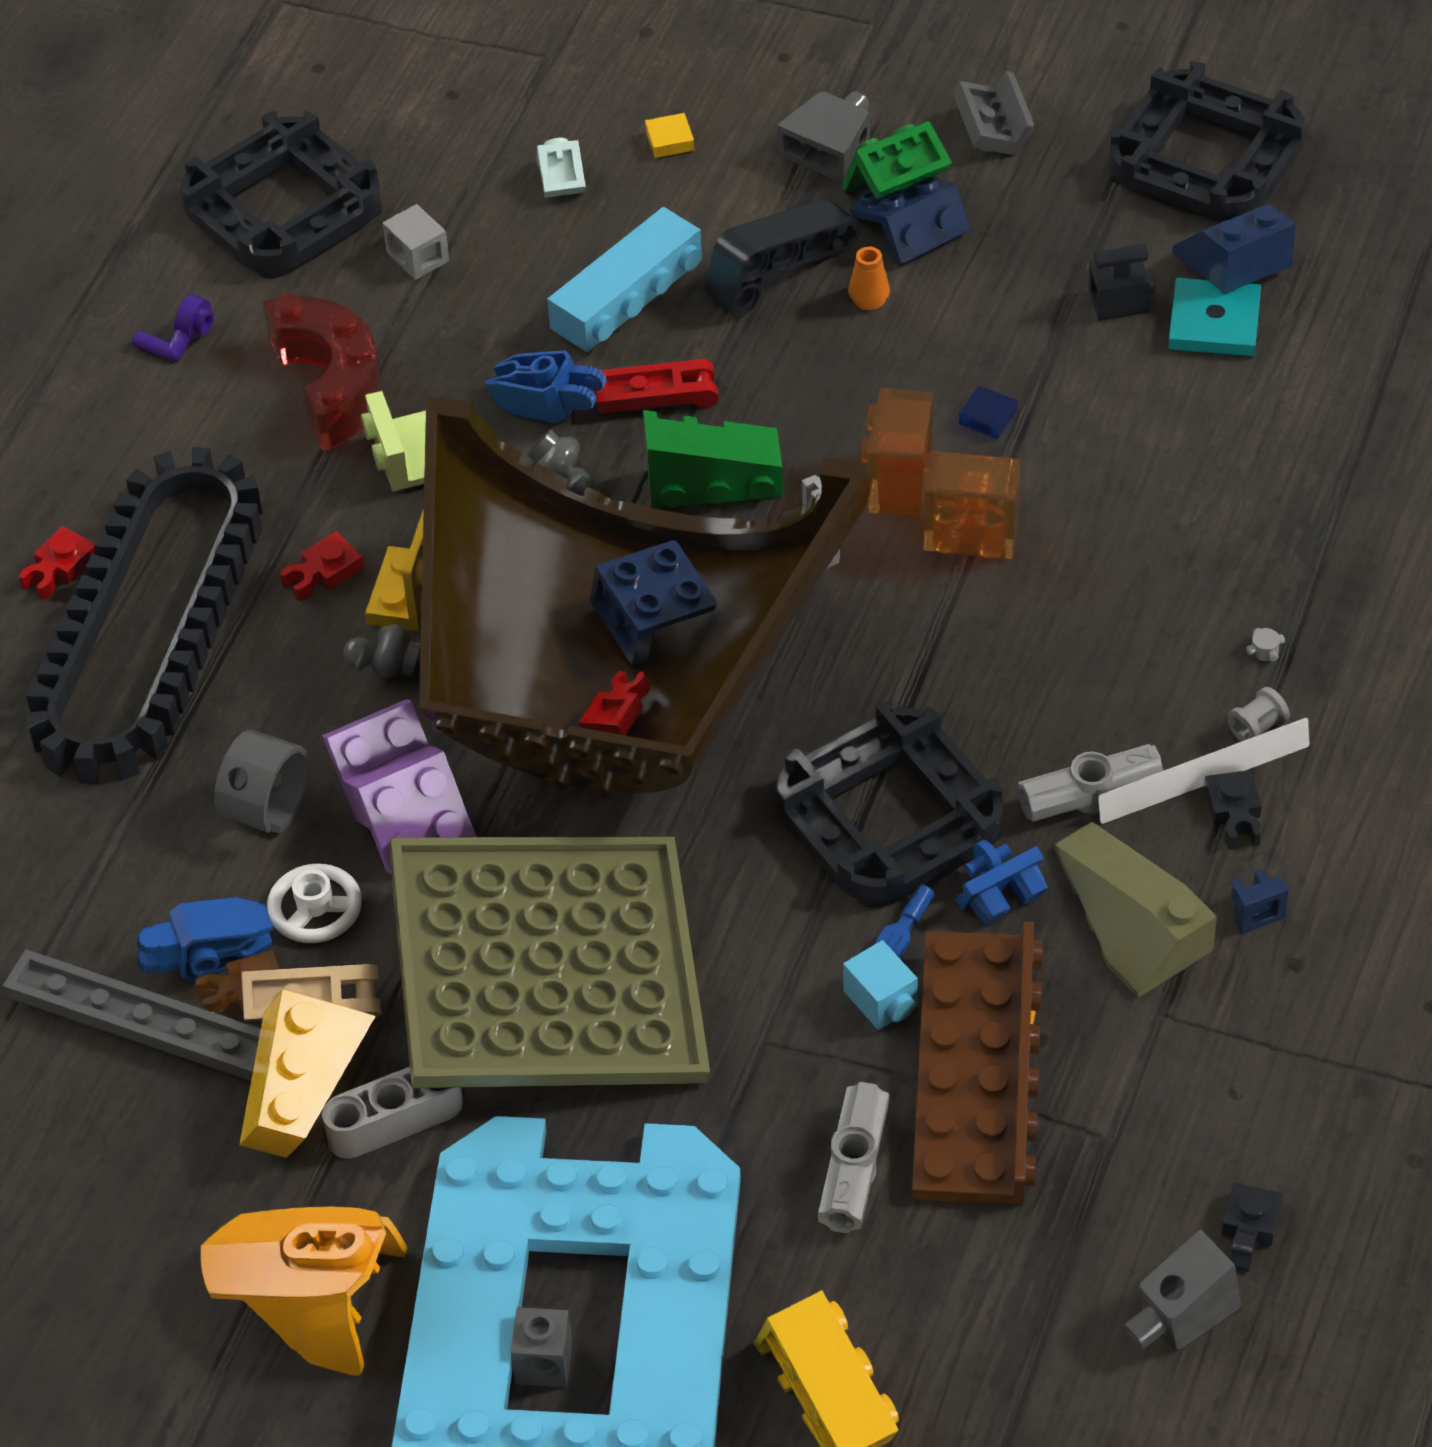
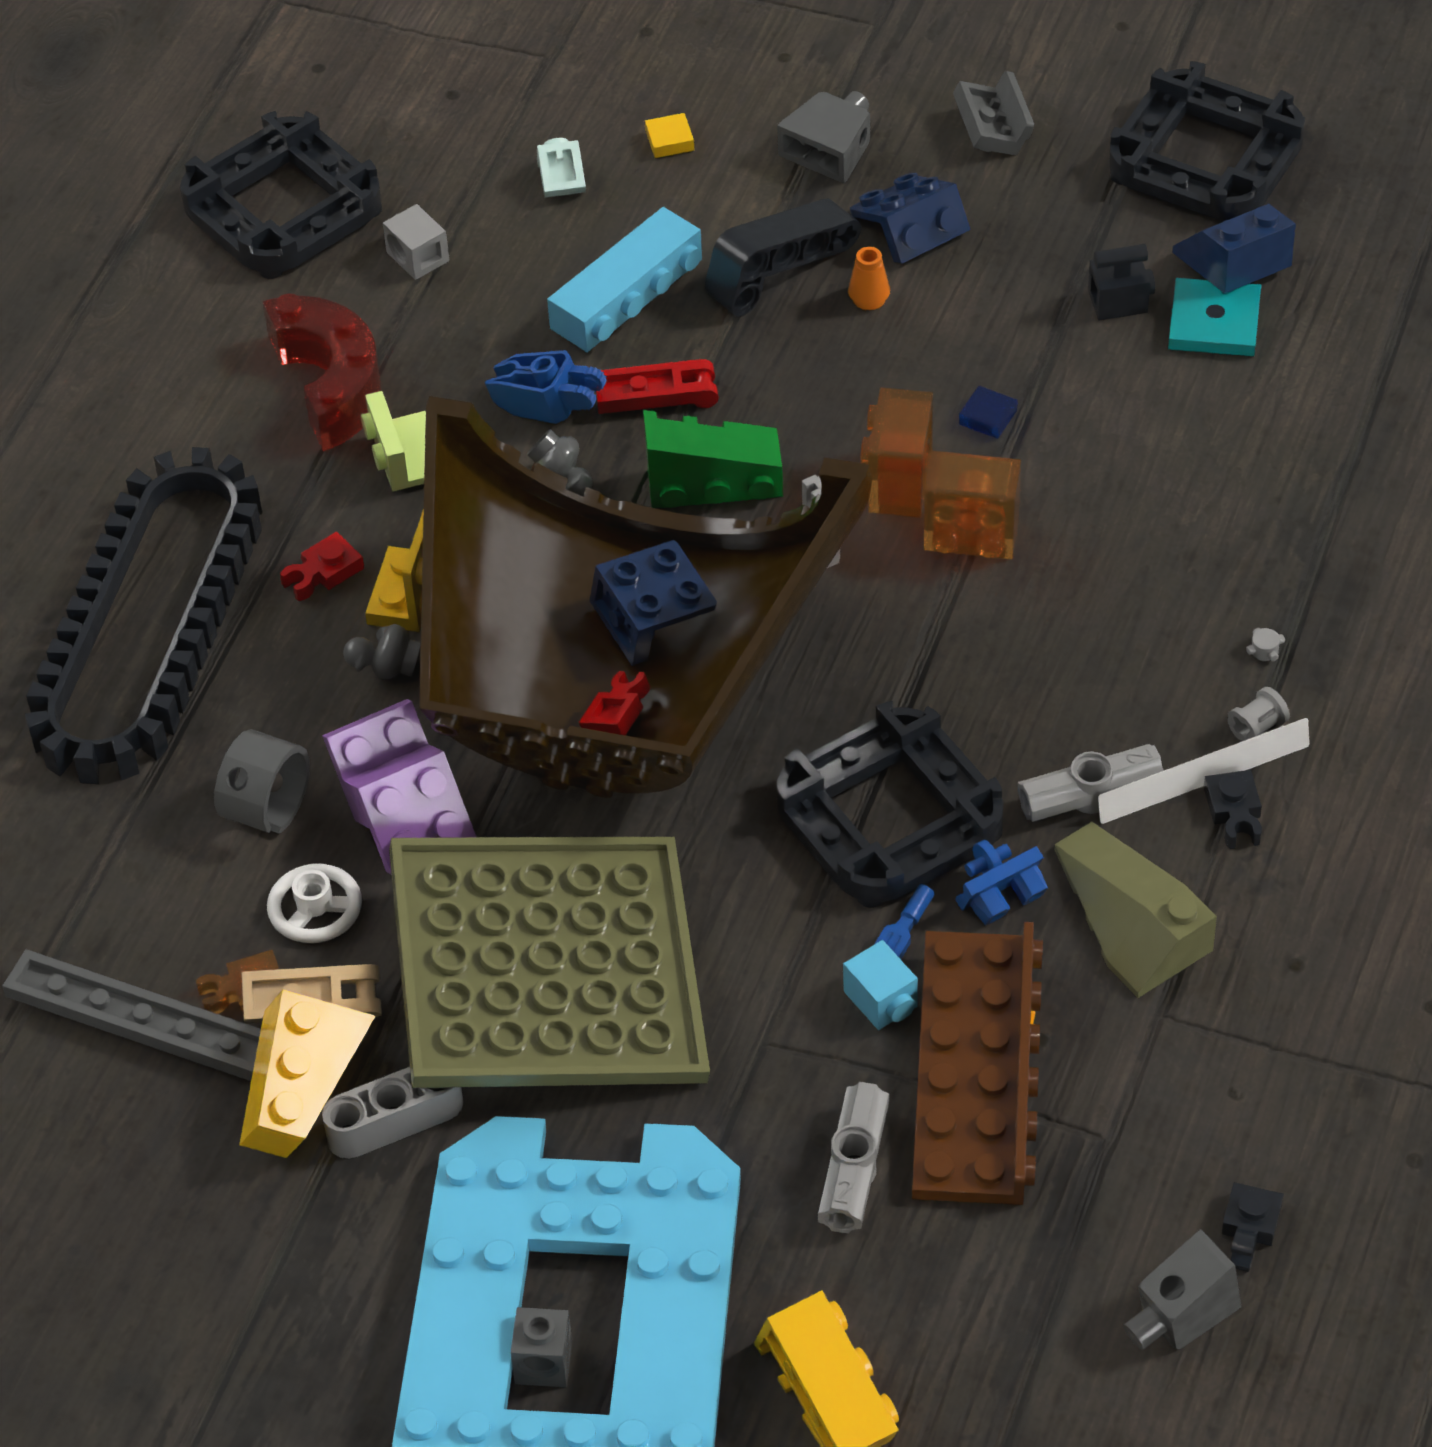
(60, 557): red plate -> none
(191, 321): dark purple plate -> none
(205, 937): blue hinge -> none
(301, 1274): light orange piece -> none
(897, 161): green bracket -> none
(1259, 903): dark blue tile -> none

